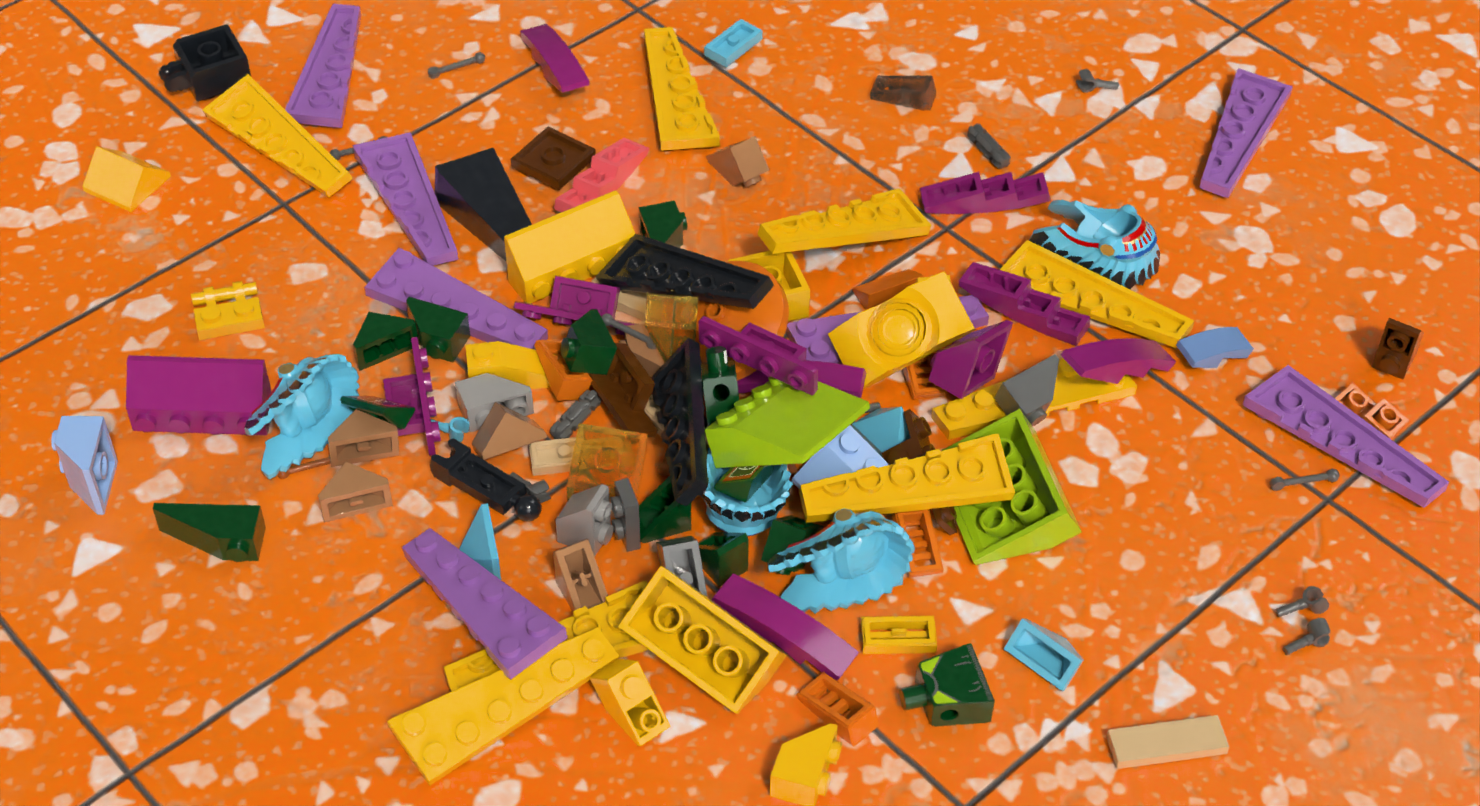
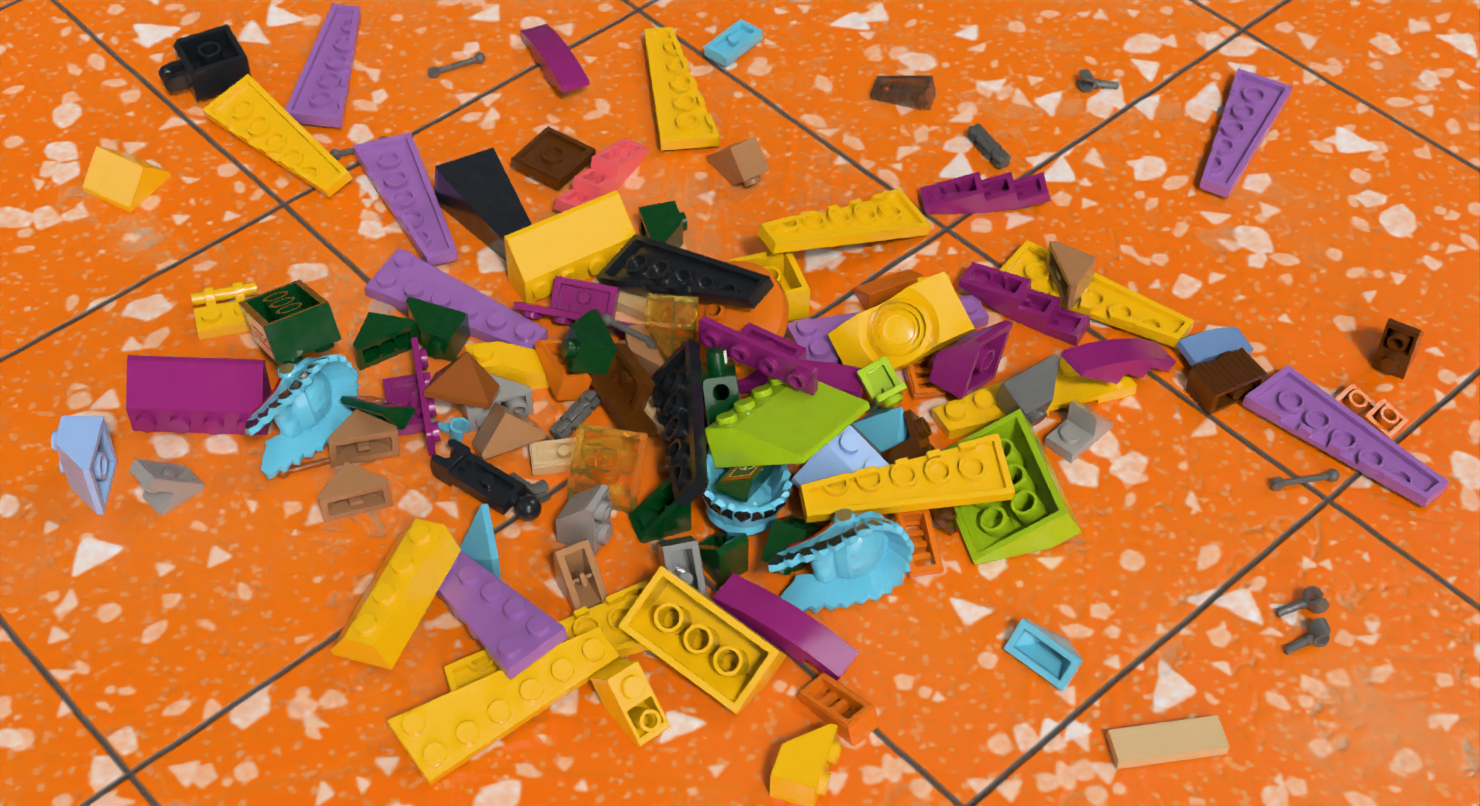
(165, 484): none -> light grey slope
(218, 529): dark green slope -> none
(290, 322): none -> dark green brick
(398, 595): none -> yellow slope
(463, 383): none -> dark orange slope
(626, 511): dark grey plate -> none
(881, 383): none -> lime bracket
(899, 639): yellow tile -> none
(950, 689): dark green torso -> none
(1070, 271): none -> medium nougat slope
(1077, 432): none -> light grey slope
(1106, 241): medium azure piece -> none
(1224, 380): none -> reddish brown brick

